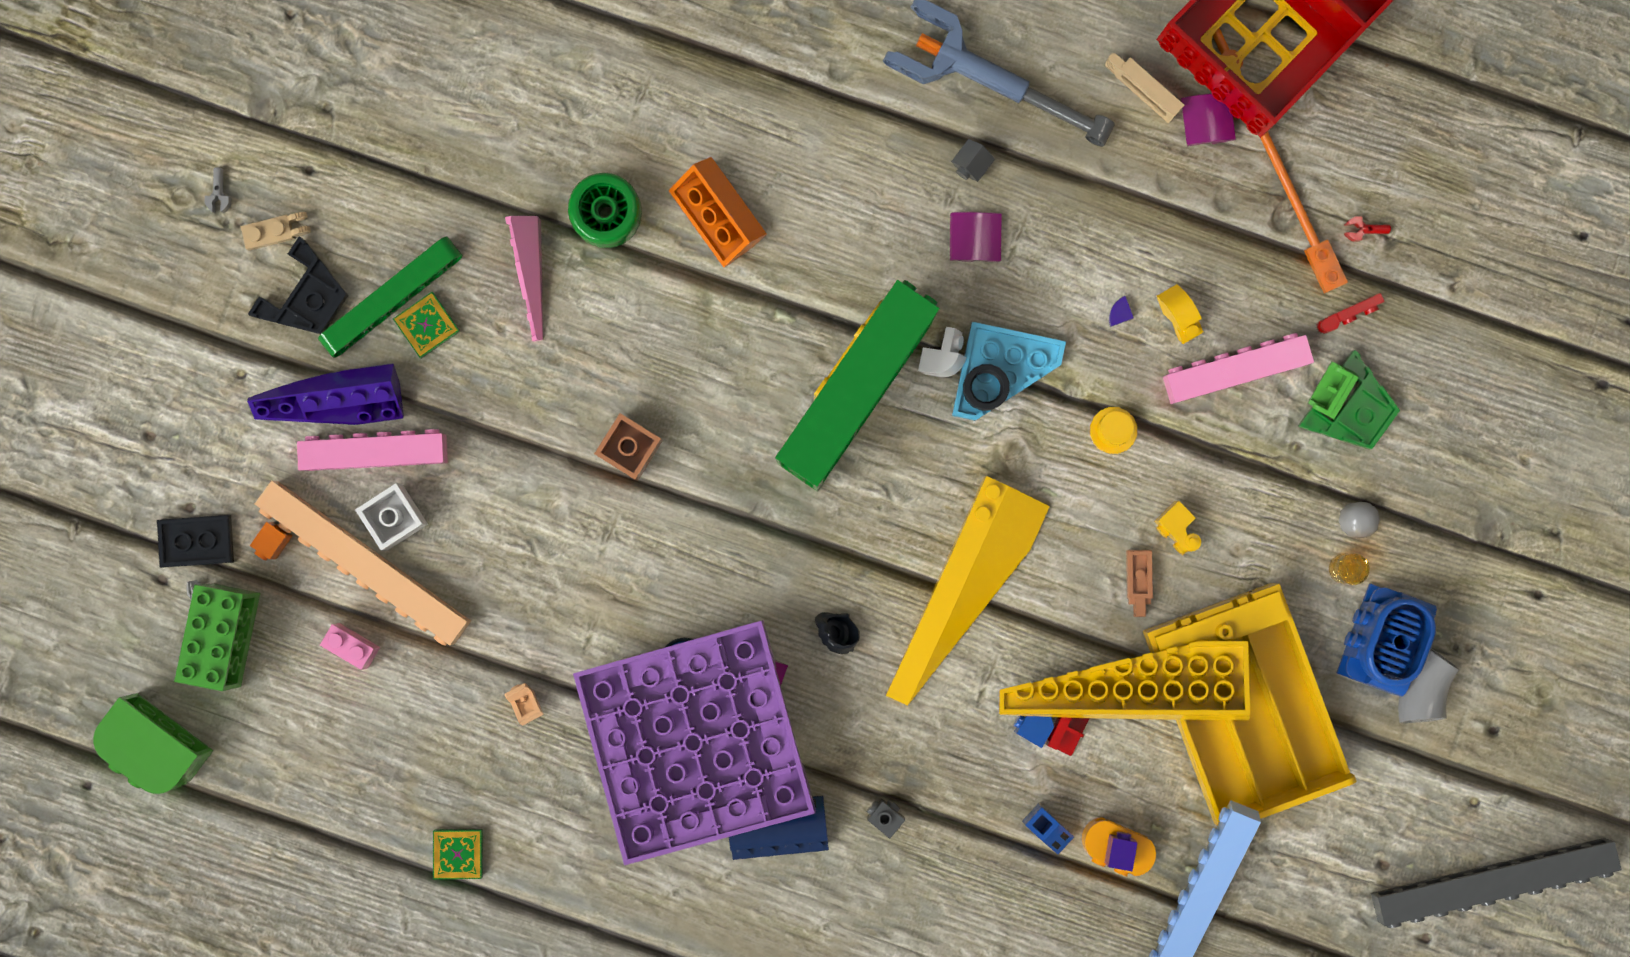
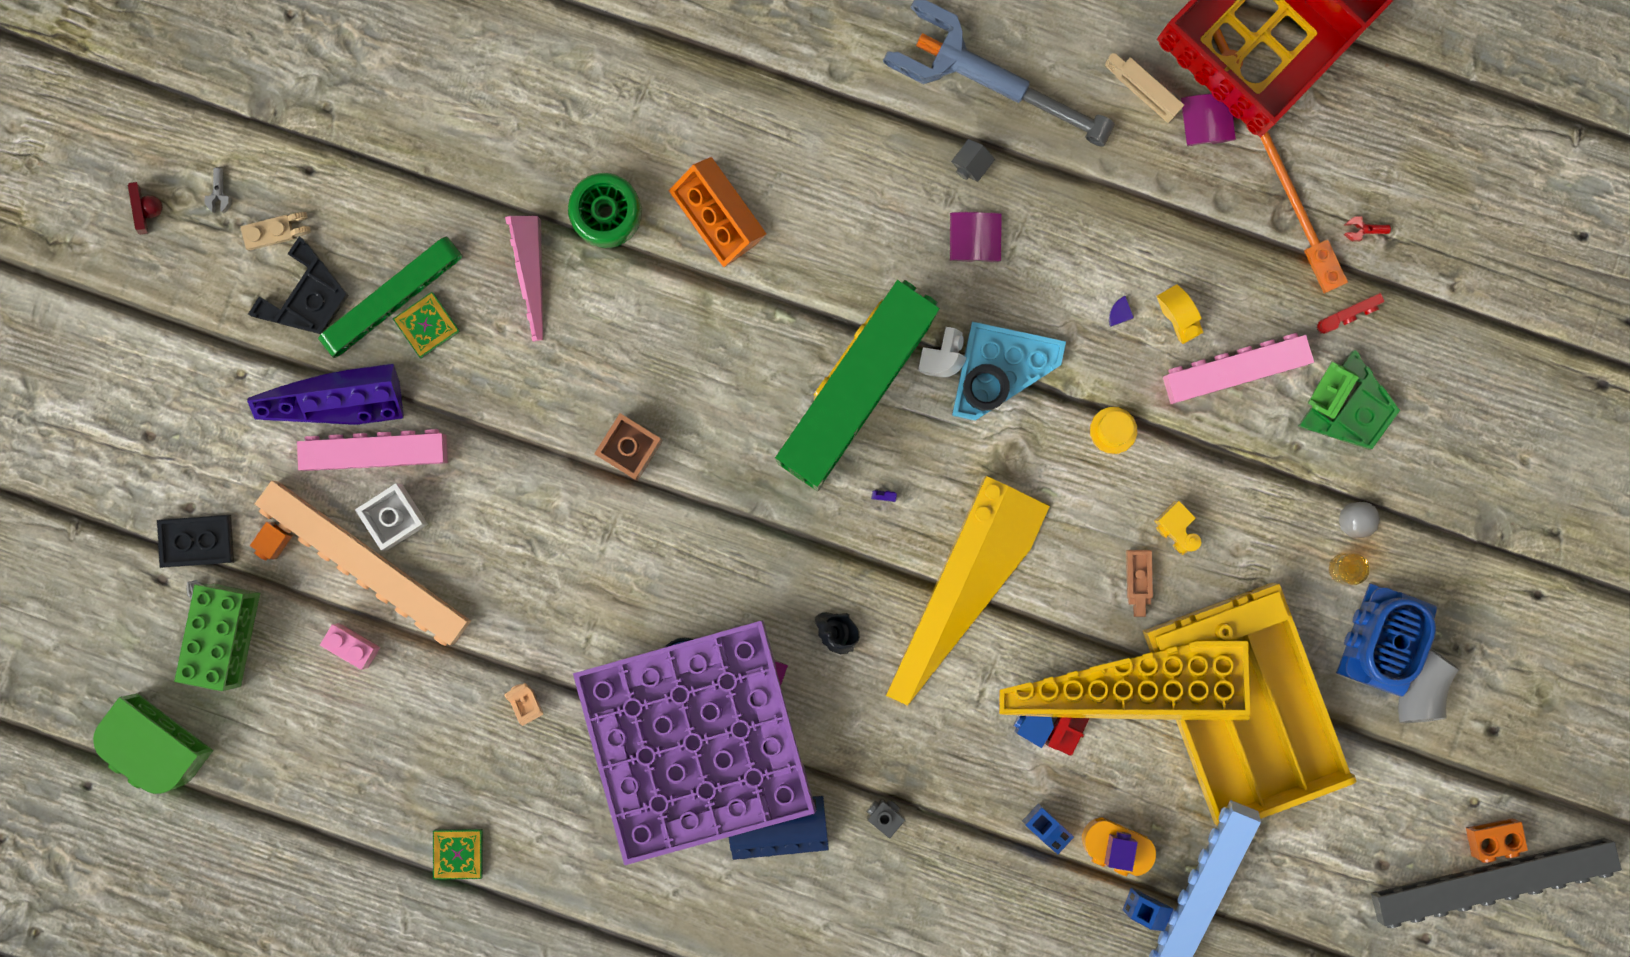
(143, 207): none -> dark red tile
(884, 496): none -> dark purple tile
(1147, 910): none -> blue slope
(1496, 834): none -> orange brick

